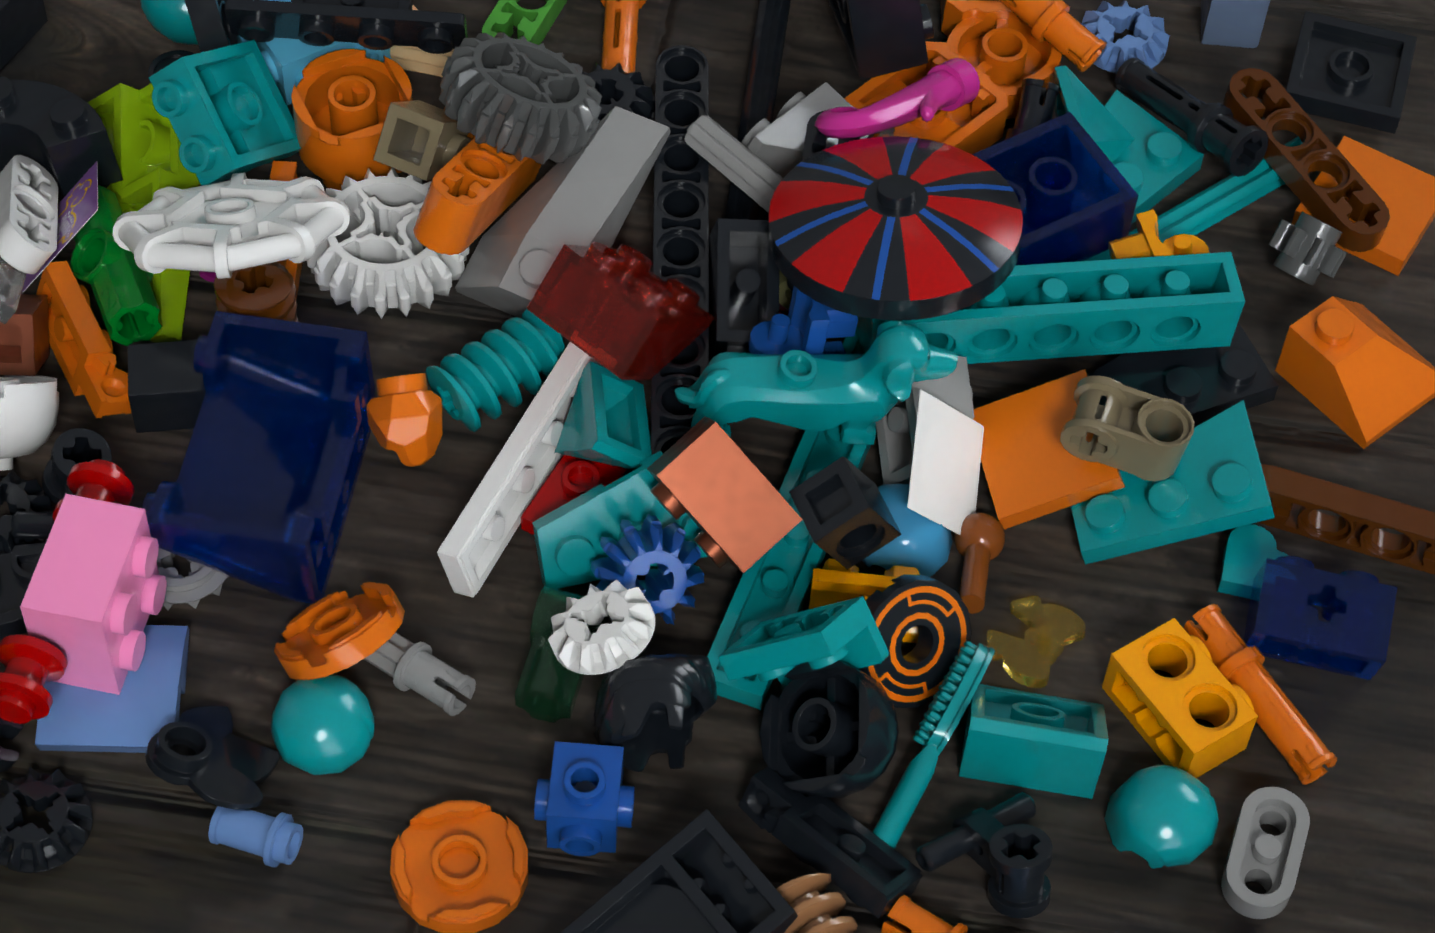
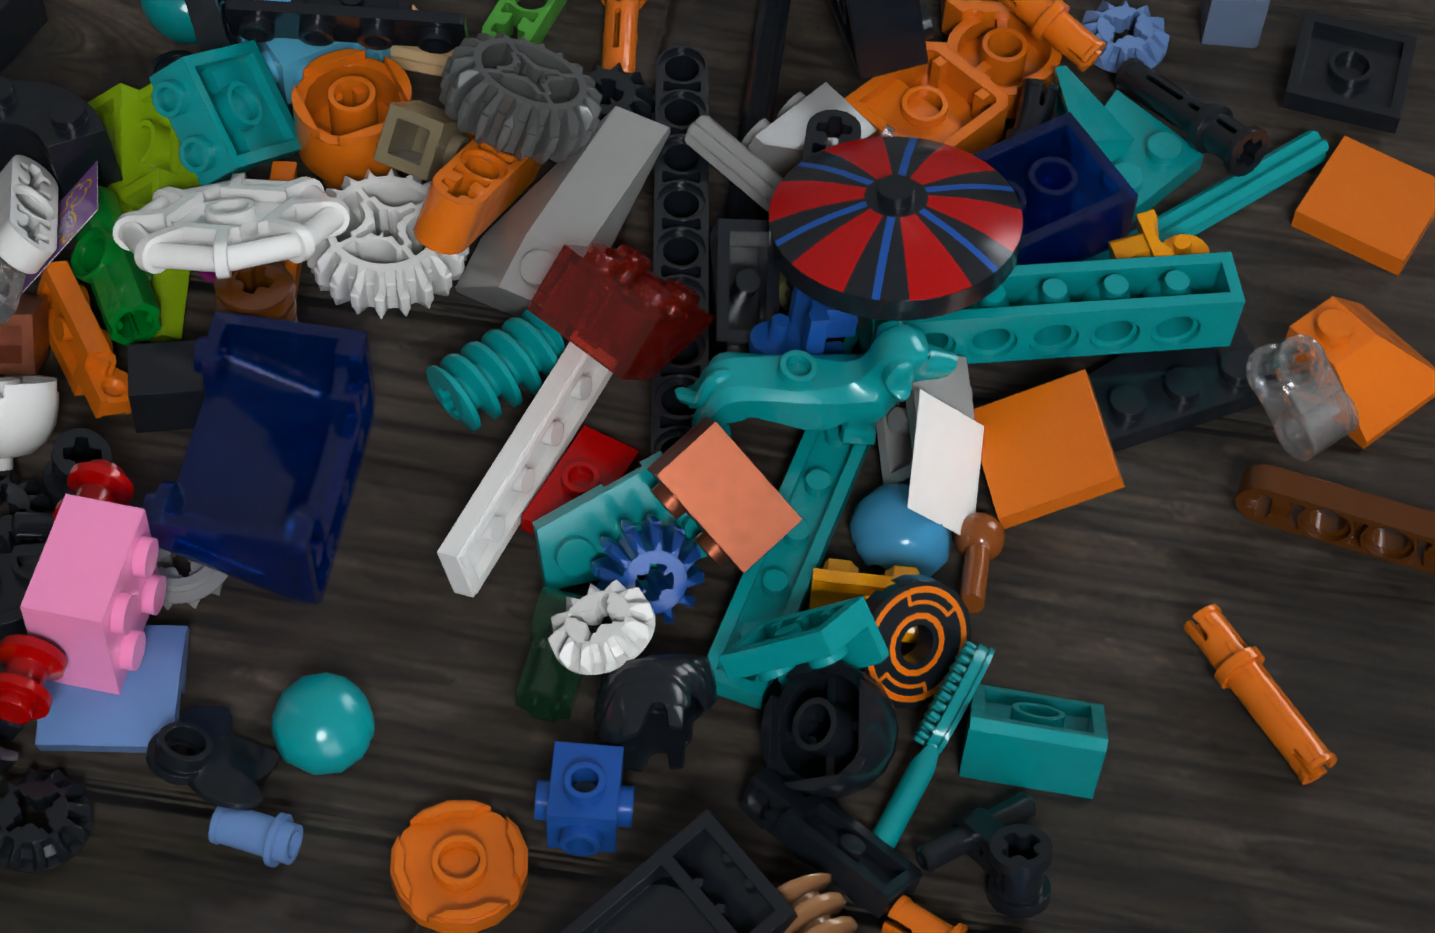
(339, 631): orange tile -> none
(407, 418): orange rock -> none
(419, 670): light grey axle -> none
(607, 420): teal slope -> none
(845, 513): black brick -> none
(944, 88): dark pink plant -> none
(1050, 630): clear yellow piece -> none
(1127, 429): dark tan piece -> none
(1162, 816): teal hair -> none
(1166, 707): light orange brick -> none
(1211, 491): teal wing -> none
(1243, 557): teal tile -> none
(1265, 857): light grey plate -> none
(1288, 625): clear blue brick -> none
(1305, 398): none -> clear piece
(1307, 248): dark grey gear -> none
(1314, 154): reddish brown beam -> none

